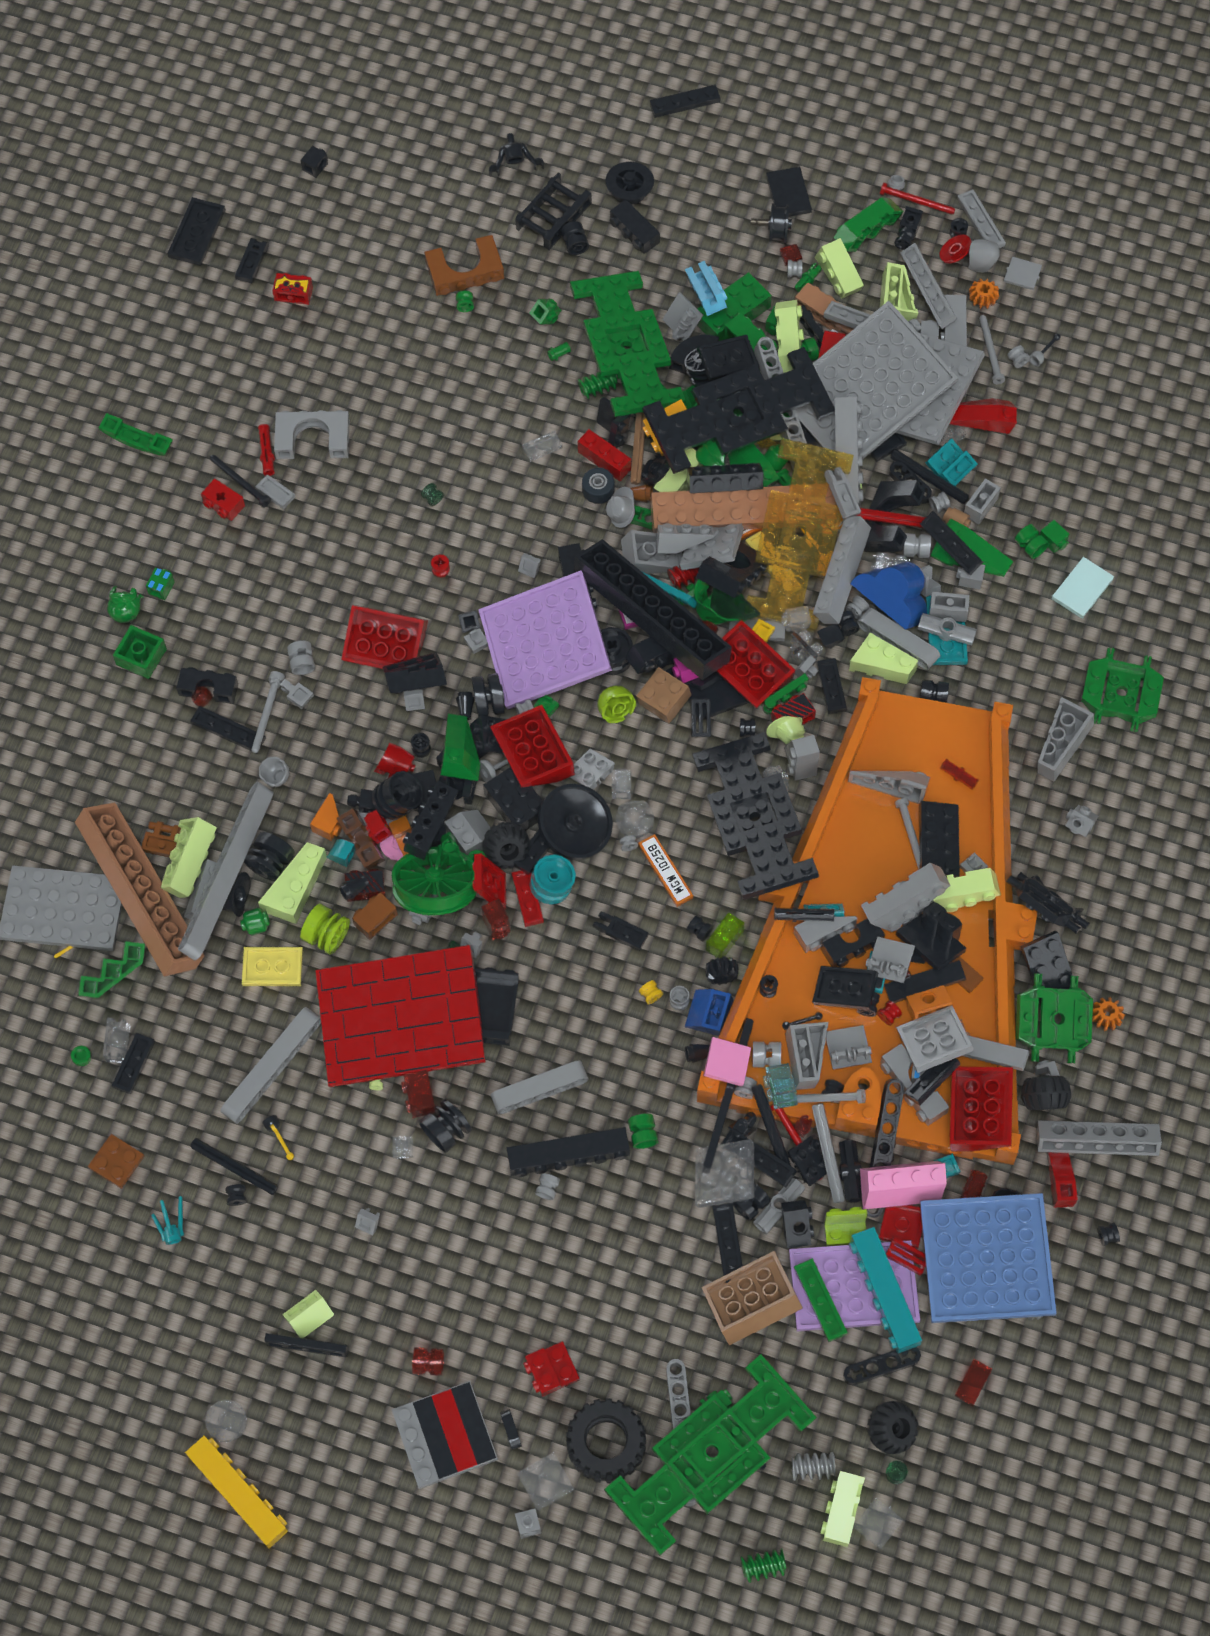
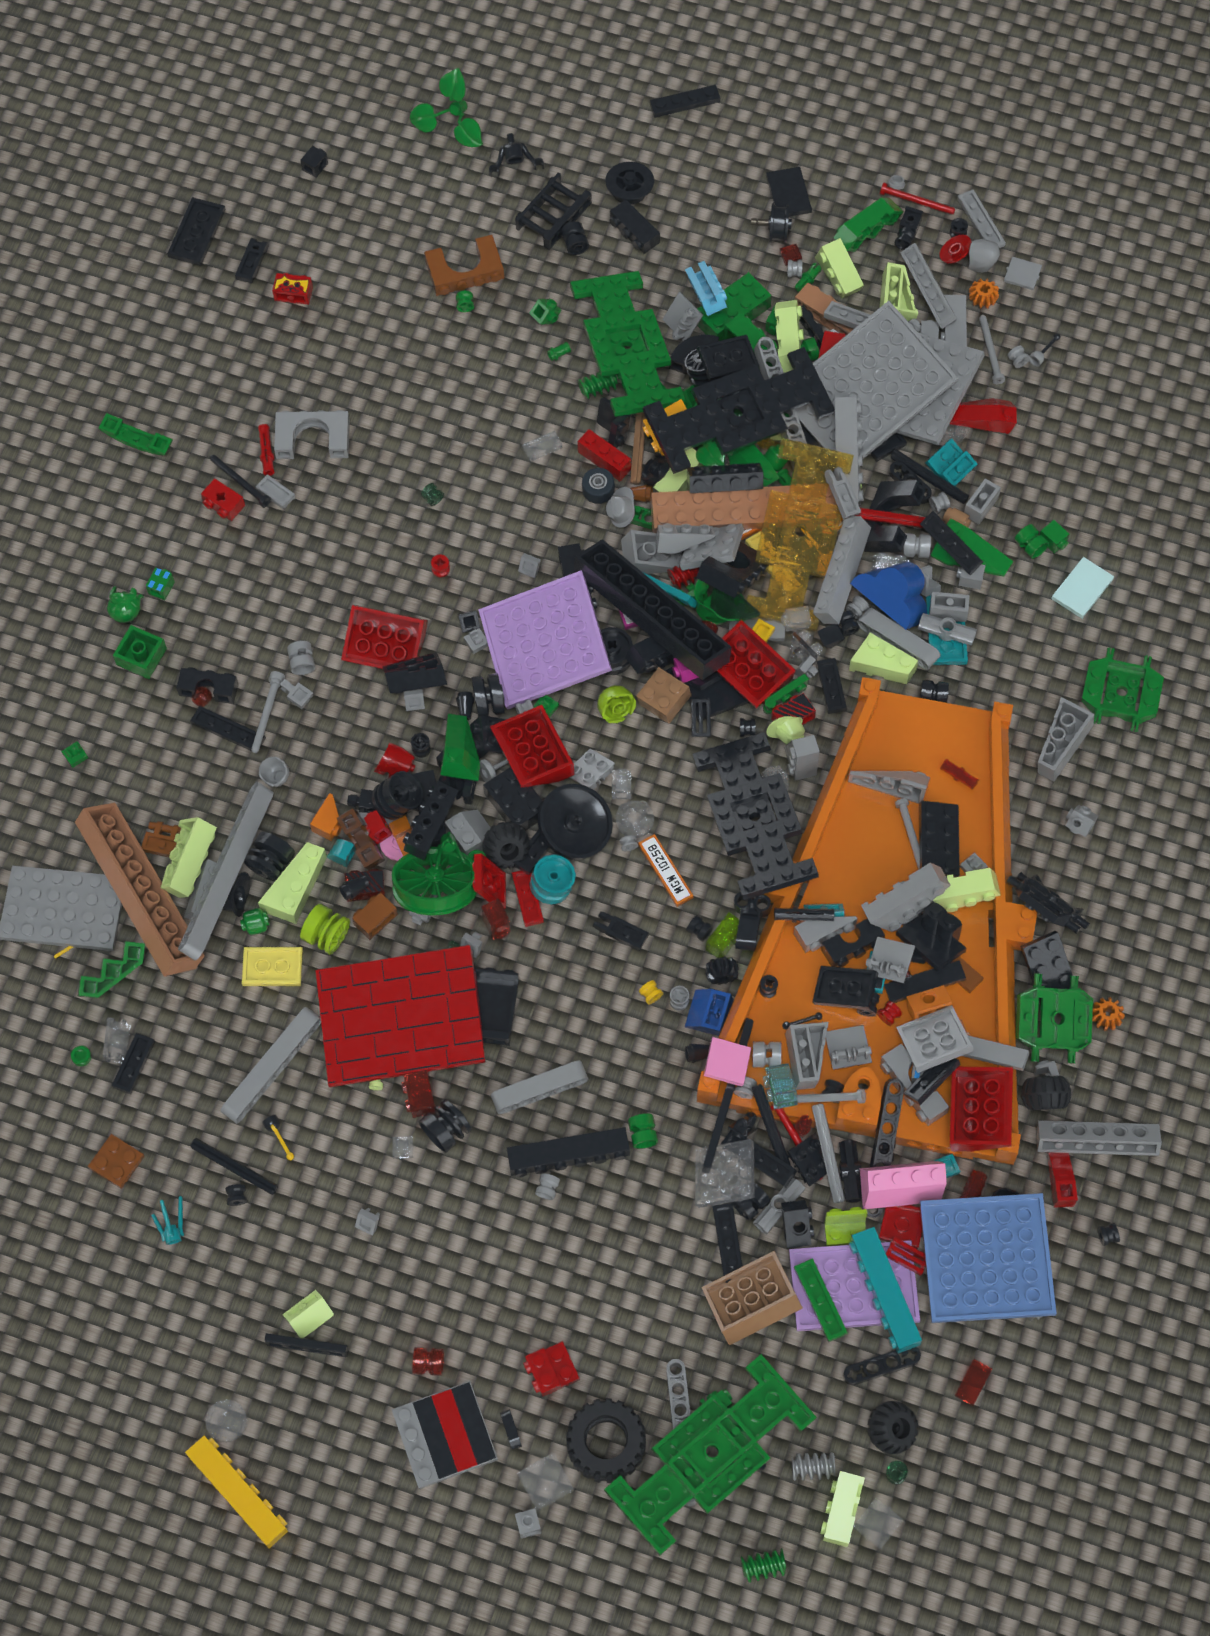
(74, 754): none -> green tile
(452, 86): none -> green plant
(750, 920): none -> black piece

